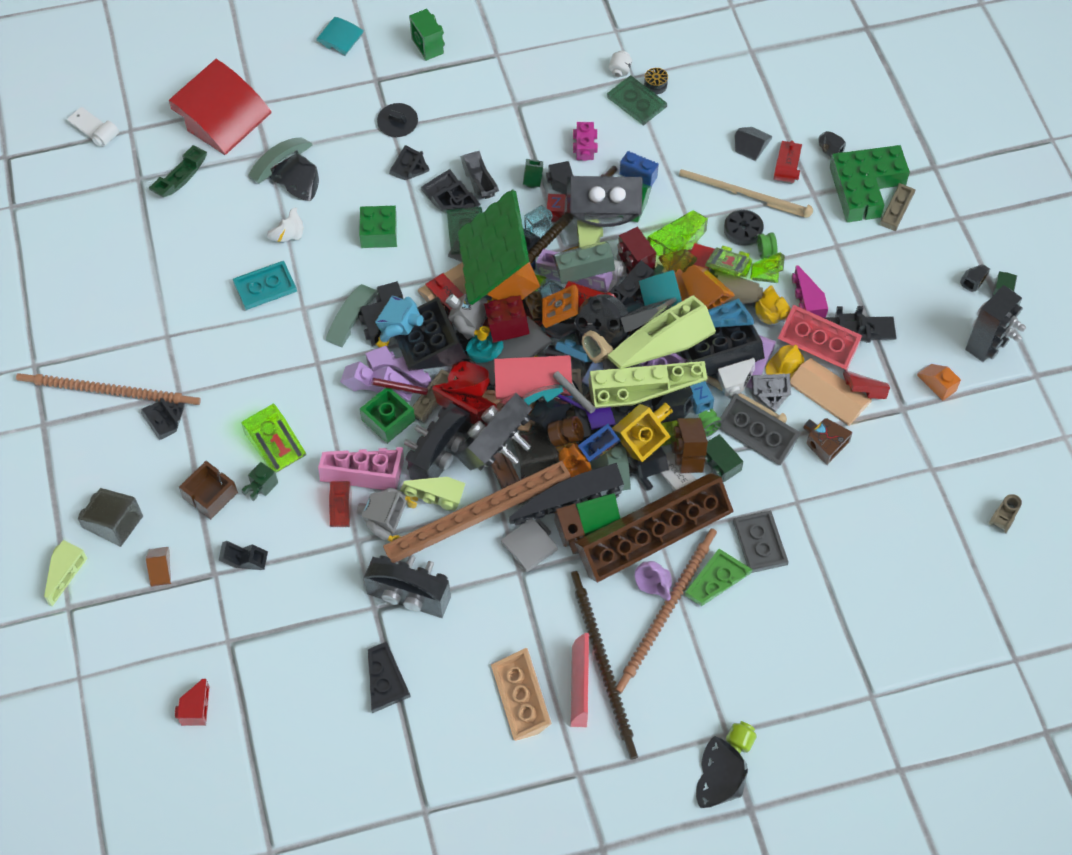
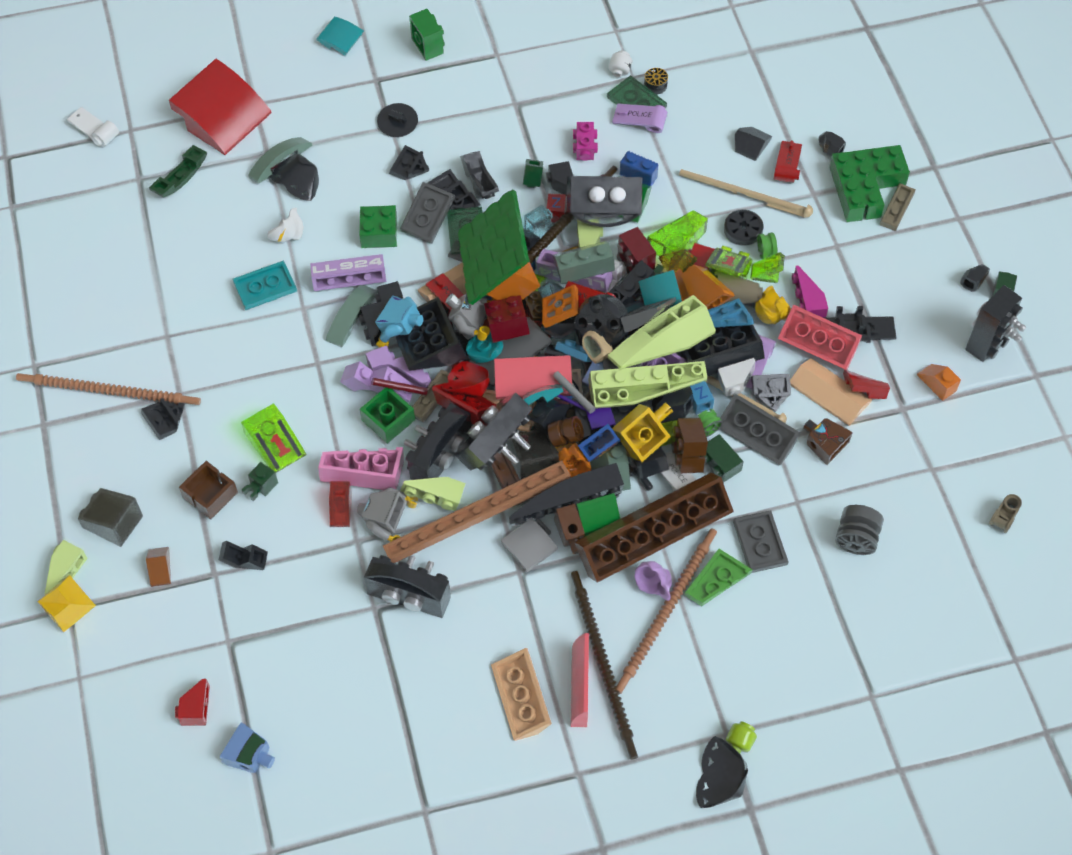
(66, 603): none -> yellow slope
(247, 750): none -> medium blue torso
(348, 272): none -> lavender brick
(386, 681): black wing -> none
(427, 212): none -> dark grey tile
(649, 116): none -> lavender door
(785, 361): yellow piece -> none
(859, 529): none -> dark grey wheel

